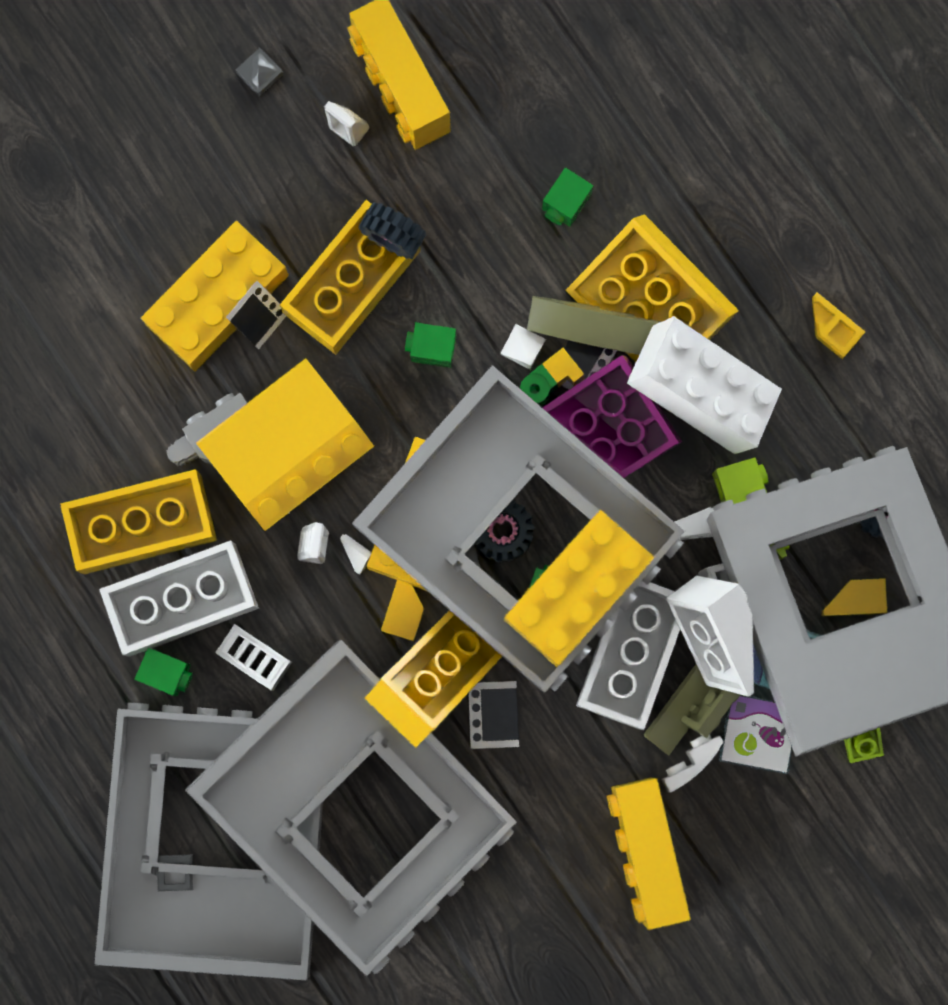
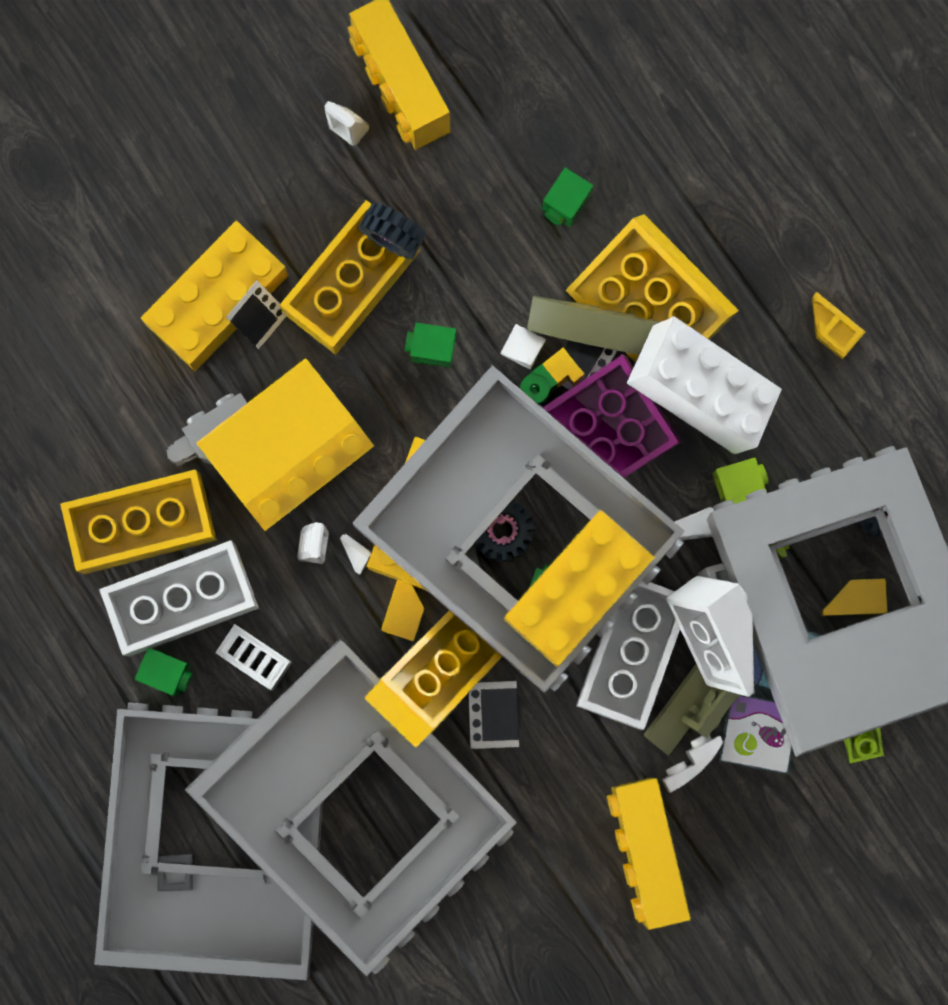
(259, 72): dark grey tile -> none

